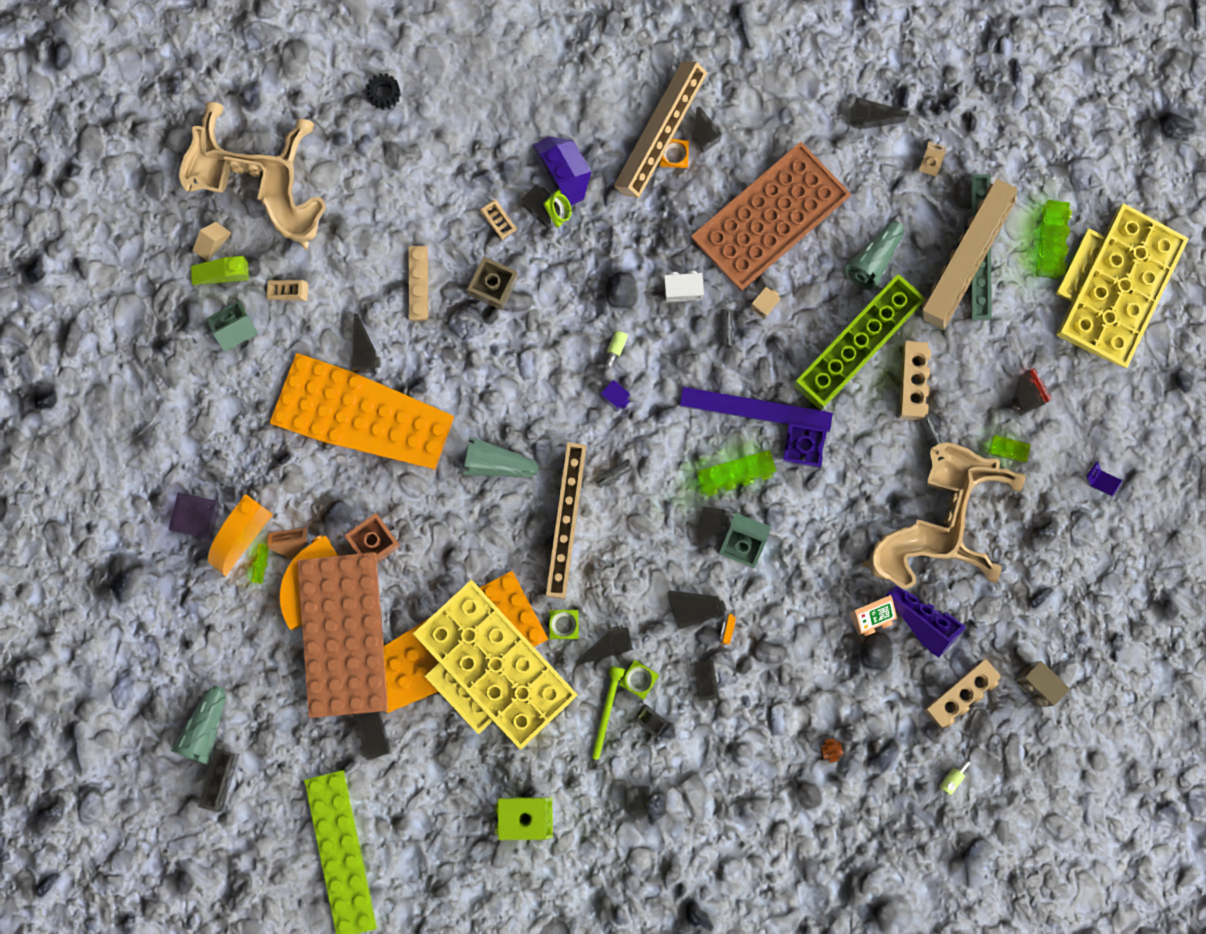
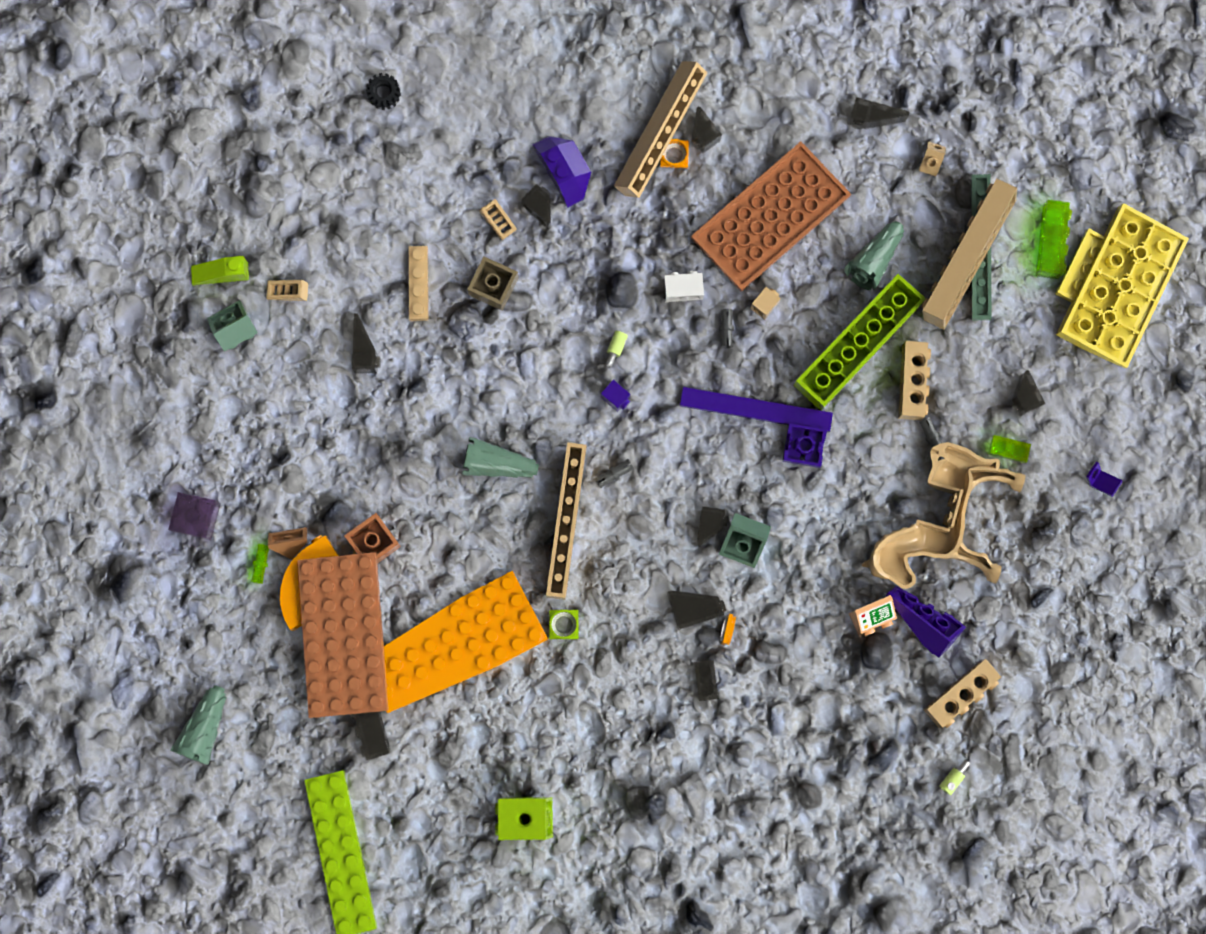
(210, 240): tan slope -> none
(212, 169): tan animal -> none
(218, 780): clear smoke brick -> none
(237, 534): light orange brick -> none
(359, 414): light orange wing -> none
(491, 668): light yellow slope -> none
(564, 205): lime piece -> none
(611, 644): clear smoke slope -> none
(615, 675): lime piece -> none
(650, 720): clear smoke slope -> none
(651, 675): lime piece -> none
(735, 473): clear neon green brick -> none
(831, 750): dark orange gear -> none
(1040, 385): clear red axle -> none
(1042, 684): dark tan brick -> none

